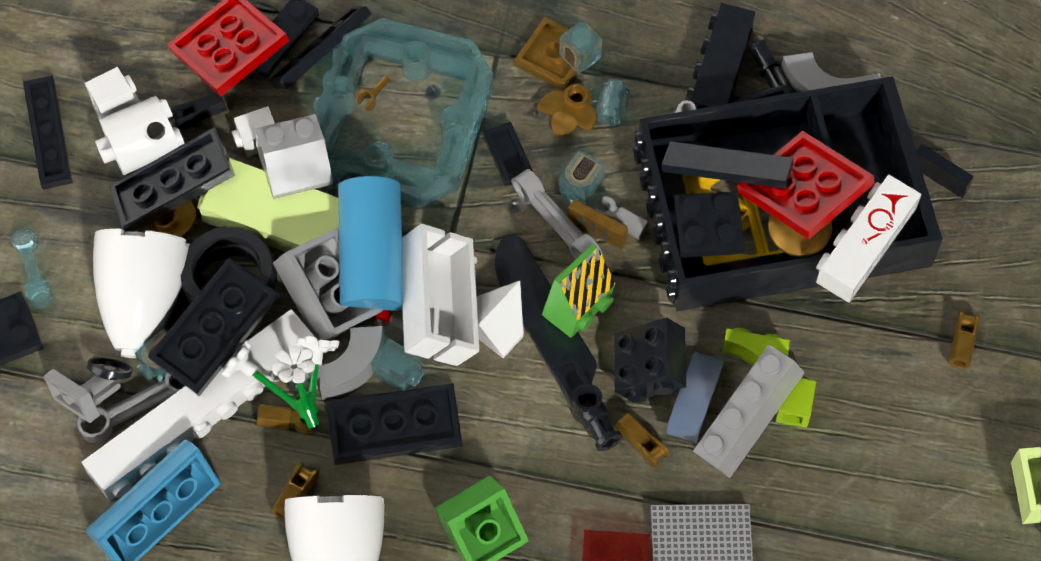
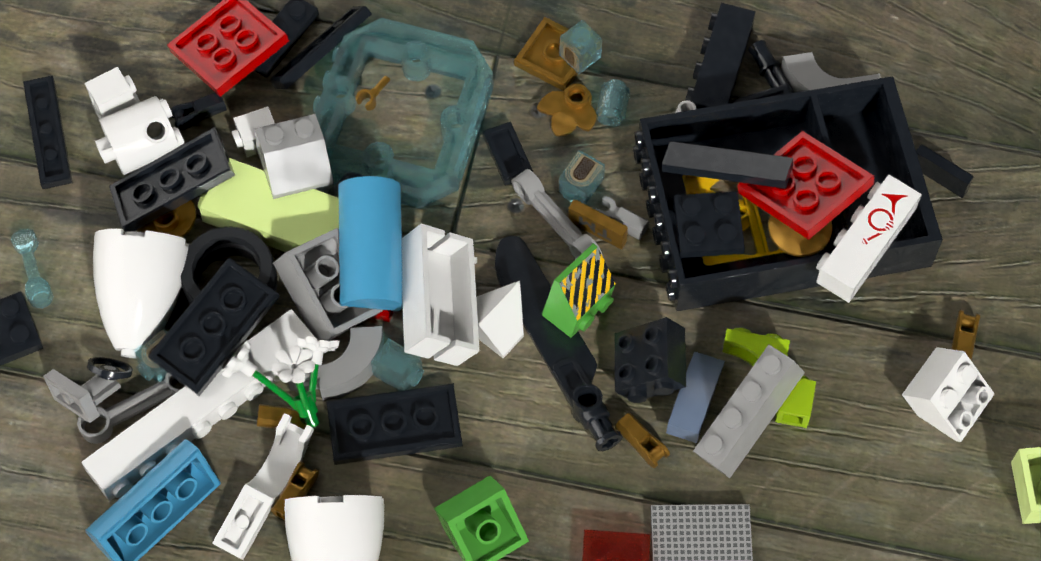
(264, 489): none -> white piece
(949, 392): none -> white slope

